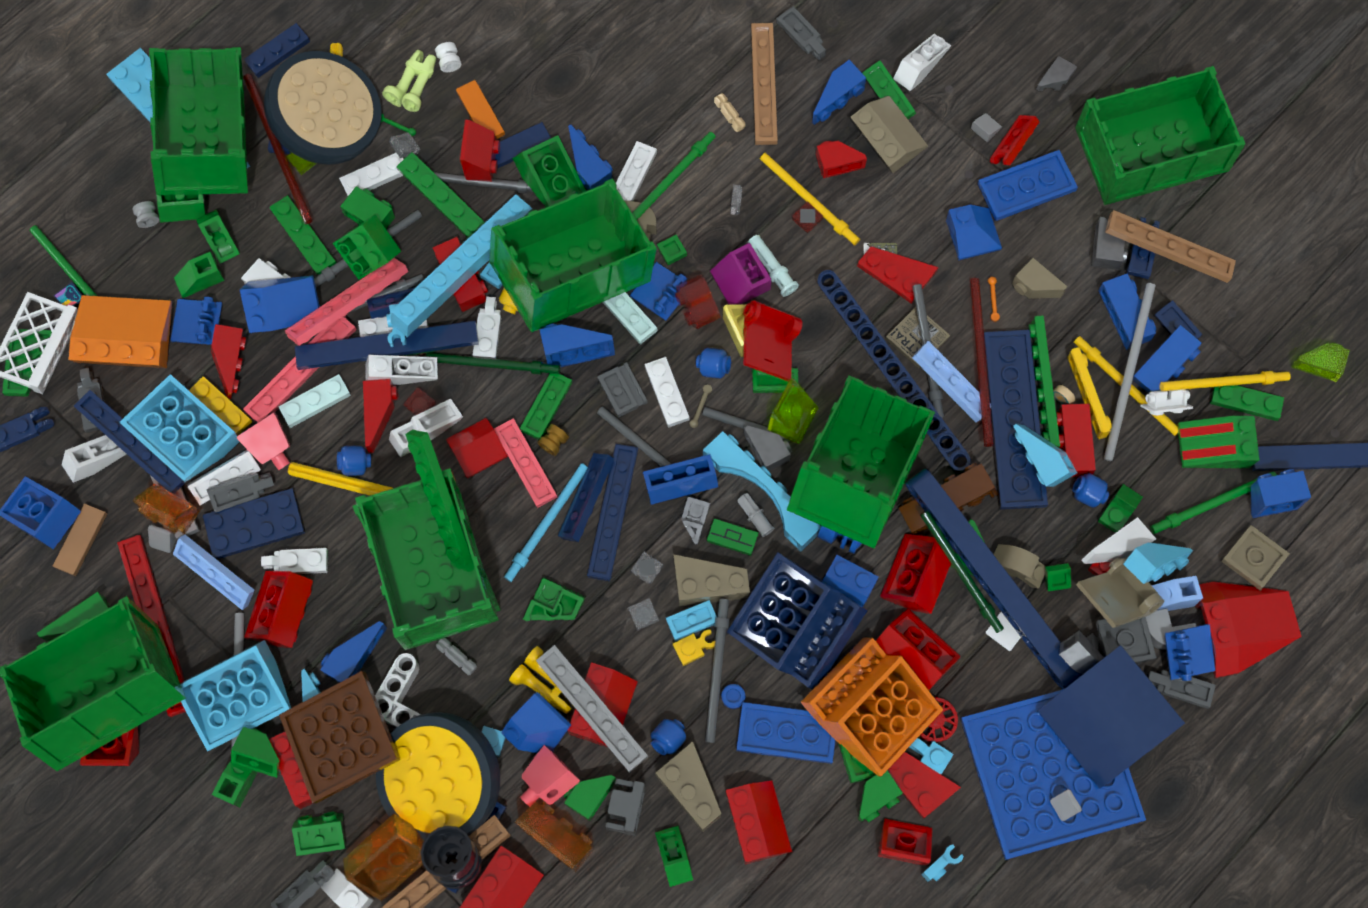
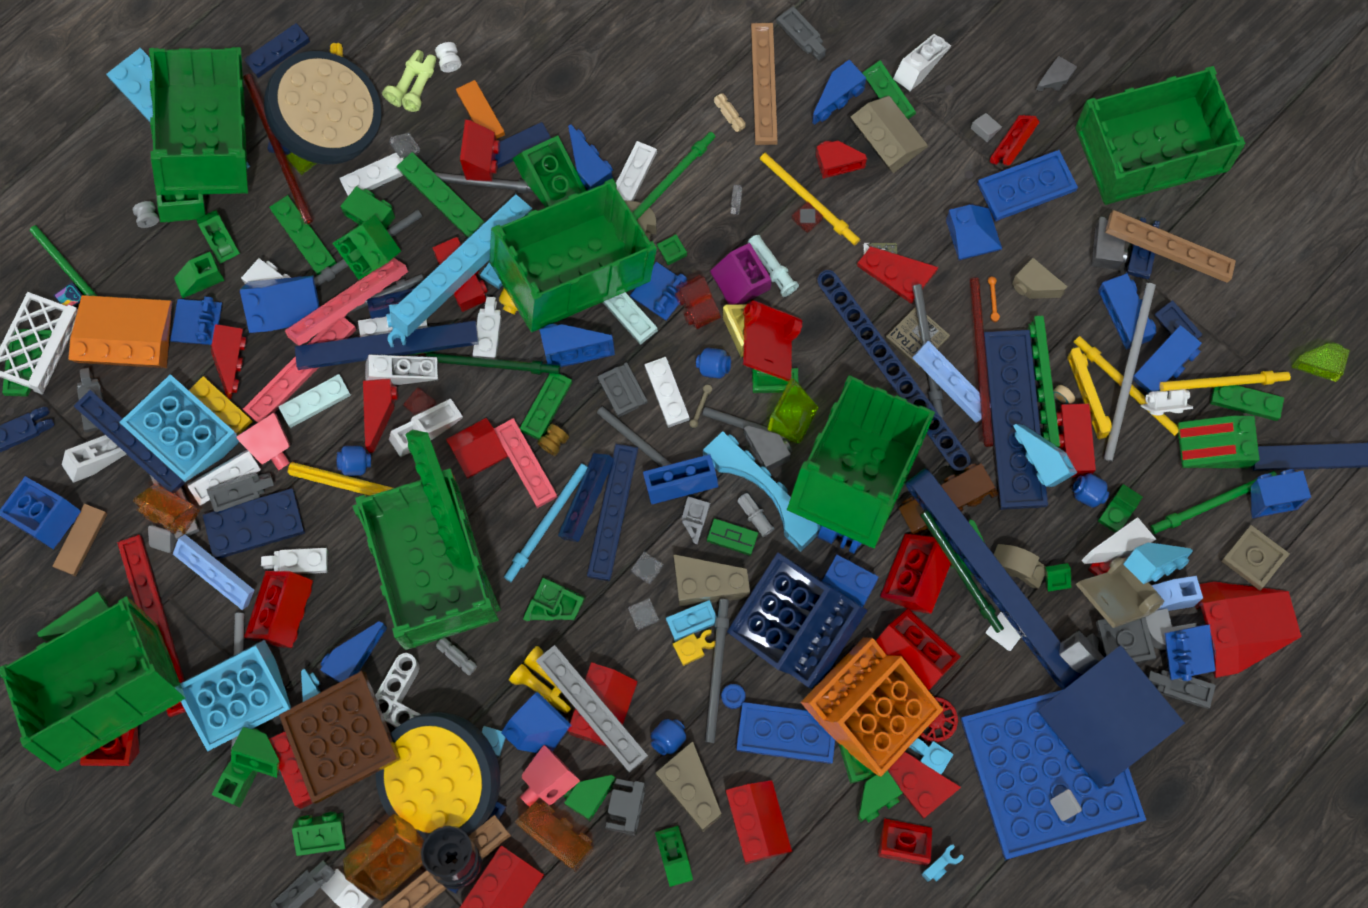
(411, 131): green hinge -> none

